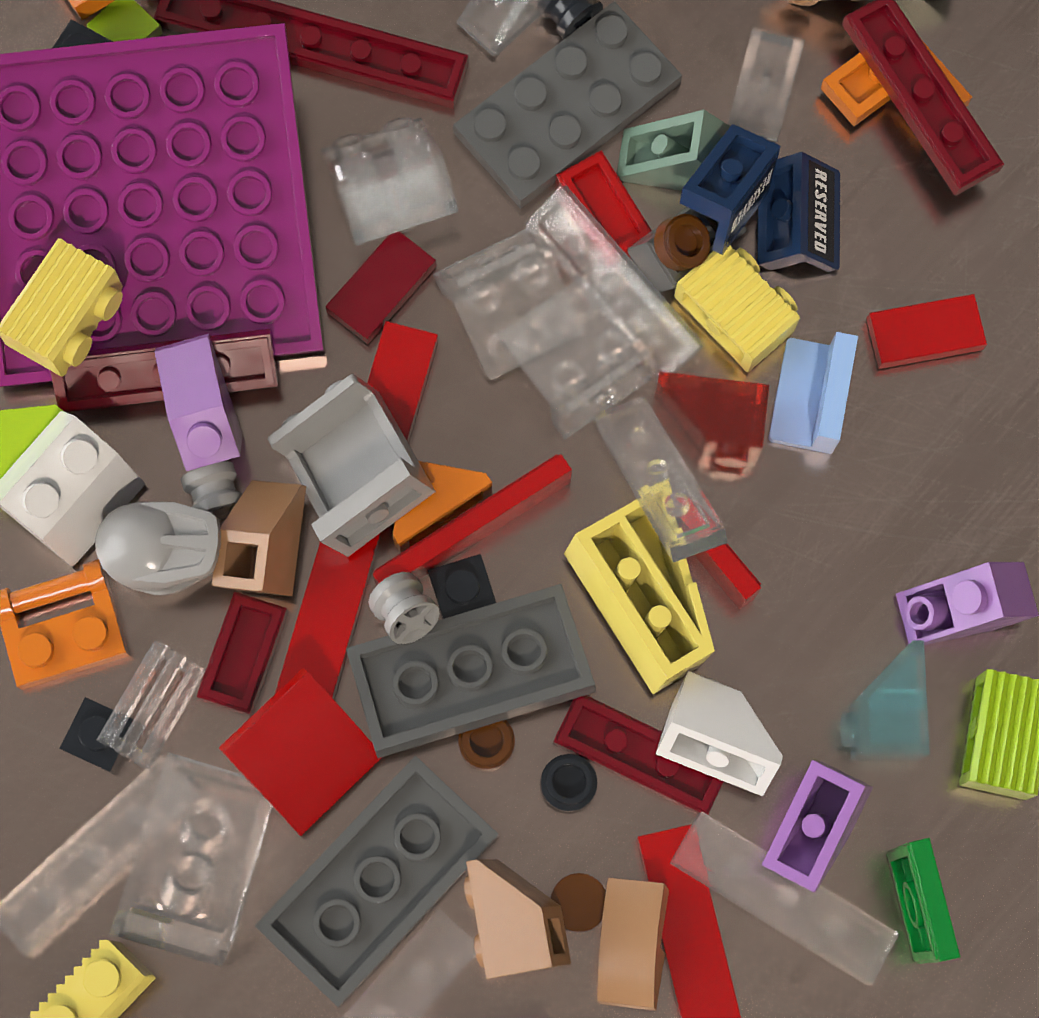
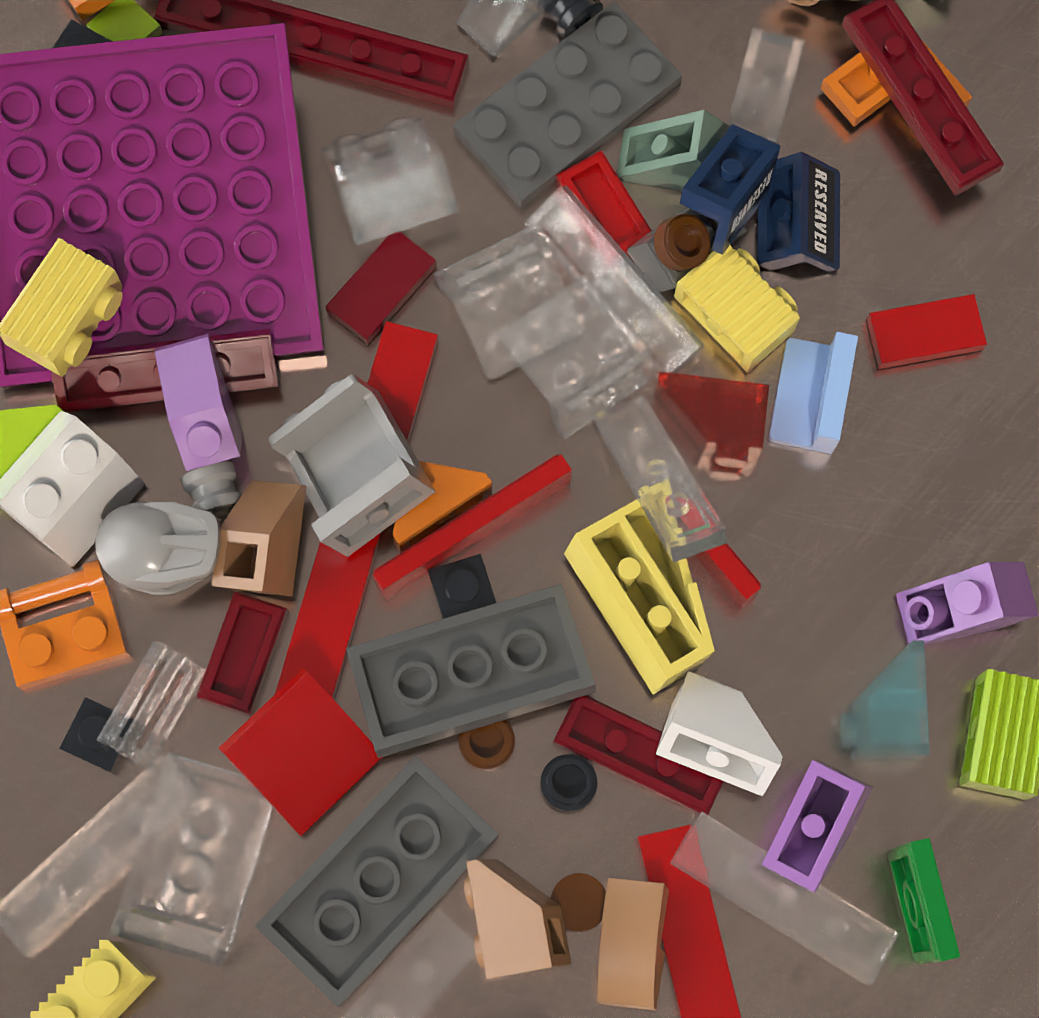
(403, 608): light grey wheel -> none

